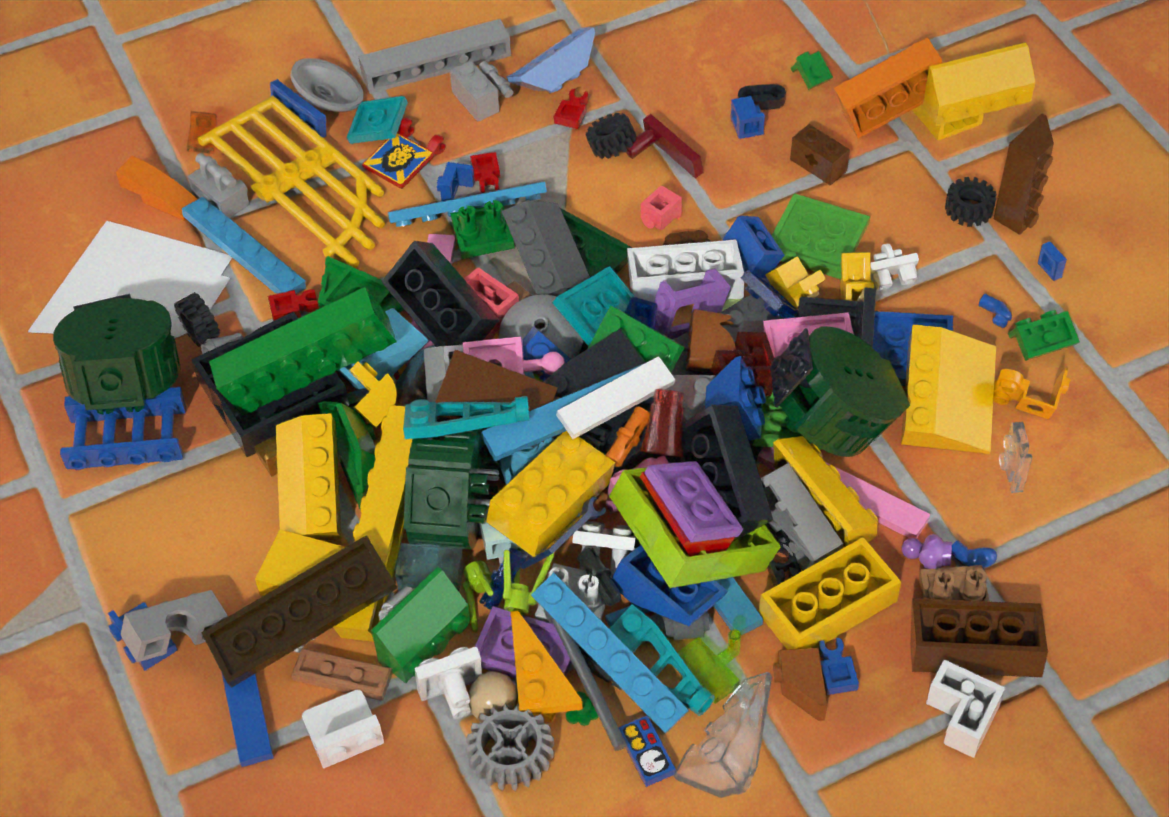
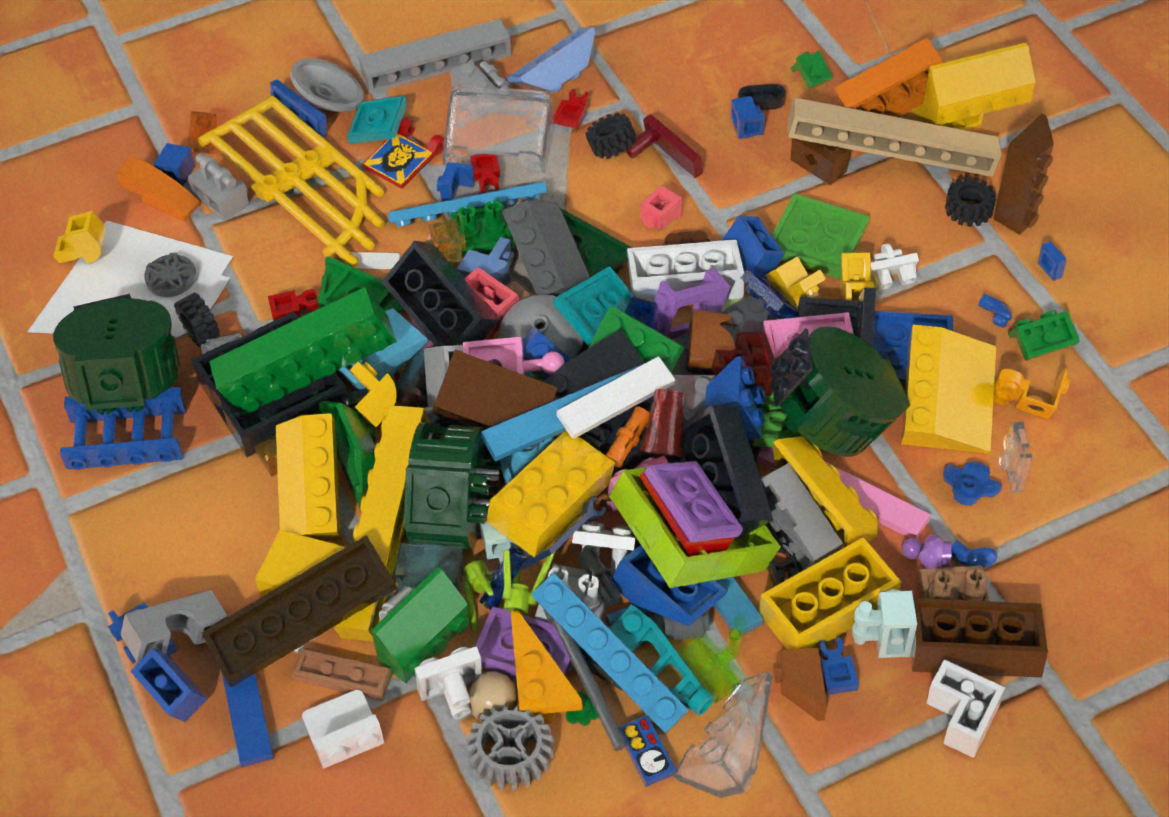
(82, 239): none -> yellow brick
(169, 685): none -> blue brick
(170, 275): none -> dark grey wheel
(176, 162): none -> blue brick
(242, 247): dark azure plate -> none
(372, 260): none -> white sticker
(421, 416): teal plate -> none
(447, 240): none -> clear yellow brick
(494, 264): none -> medium blue brick
(499, 124): none -> clear windscreen
(890, 625): none -> light aqua brick
(893, 137): none -> tan brick
(970, 482): none -> blue plate

